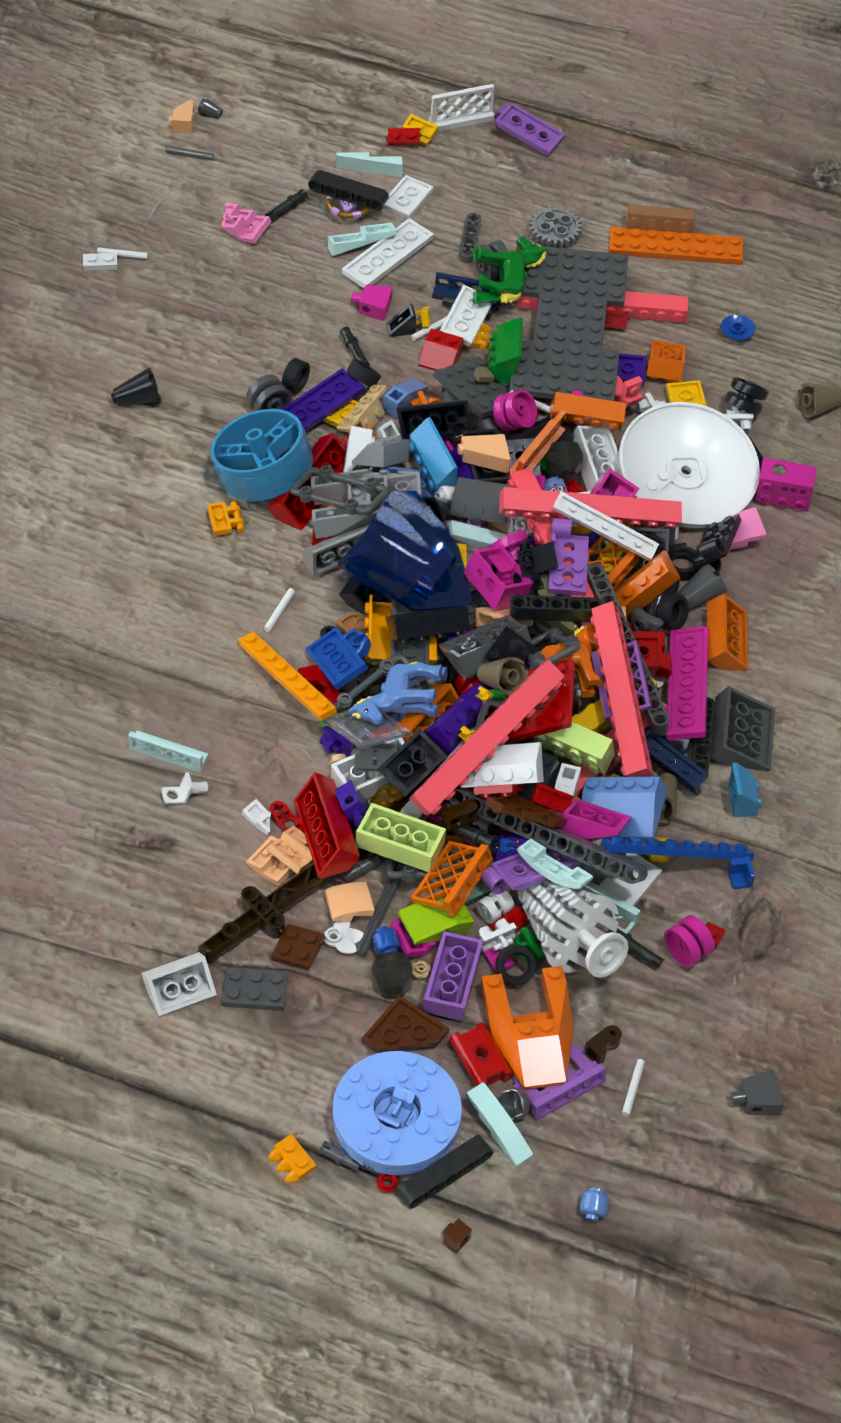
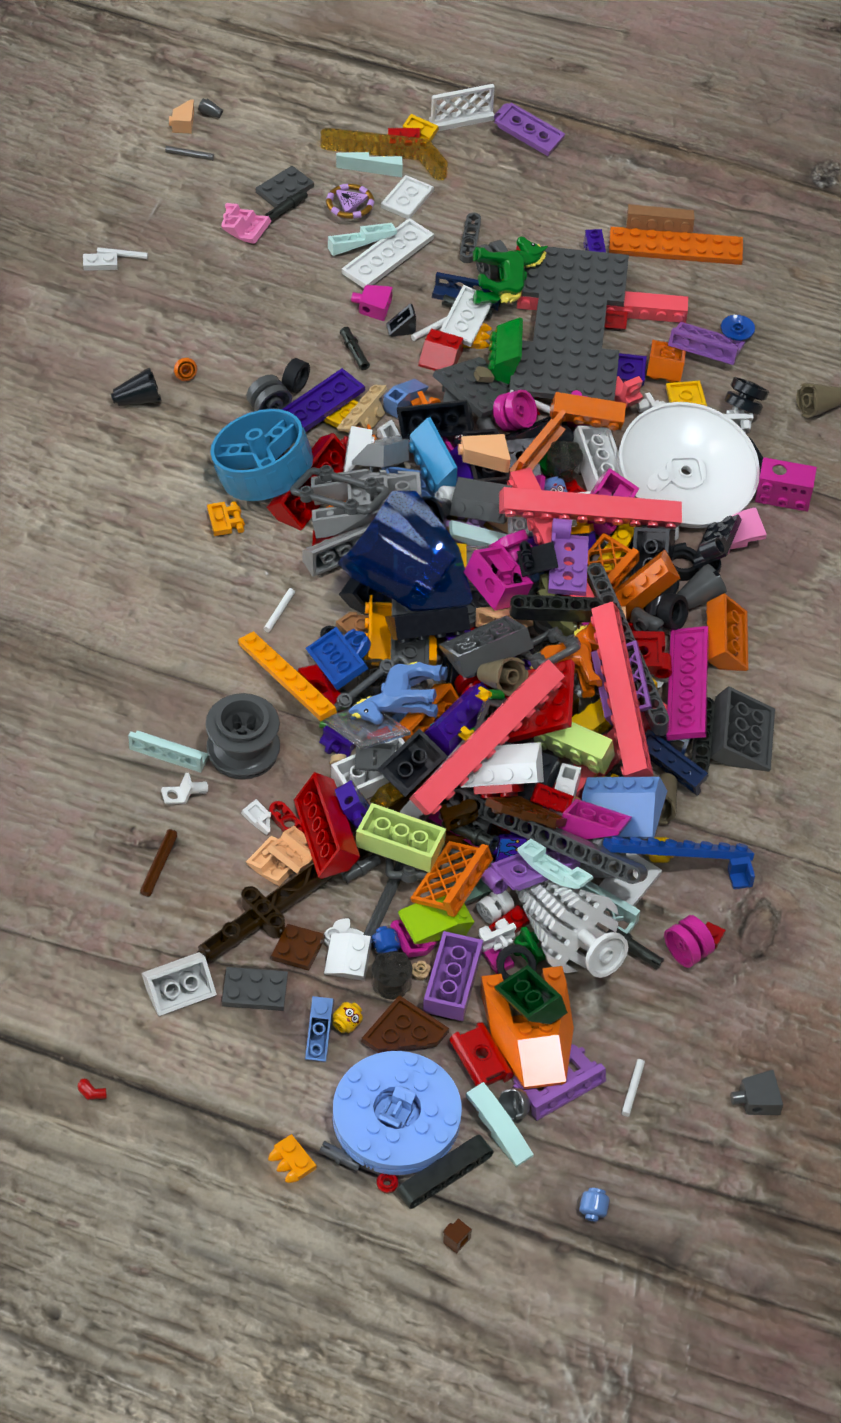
(89, 1092): none -> red arm
(158, 863): none -> reddish brown axle
(185, 369): none -> orange cone
(234, 747): none -> dark grey wheel
(283, 185): none -> dark grey plate
(319, 1028): none -> medium blue slope
(347, 1017): none -> yellow head
(348, 190): pearl dark grey beam -> none
(348, 955): none -> white slope
(349, 901): light nougat slope -> none
(363, 373): black tyre -> none
(386, 145): none -> clear yellow beam
(425, 316): yellow tile -> none
(509, 645): black hinge -> none
(532, 996): none -> dark green slope
(555, 227): light grey gear -> none
(594, 240): none -> dark purple brick
(601, 1043): dark brown leg -> none
(605, 526): white plate -> none
(705, 343): none -> medium lavender fence
(743, 792): dark azure slope -> none

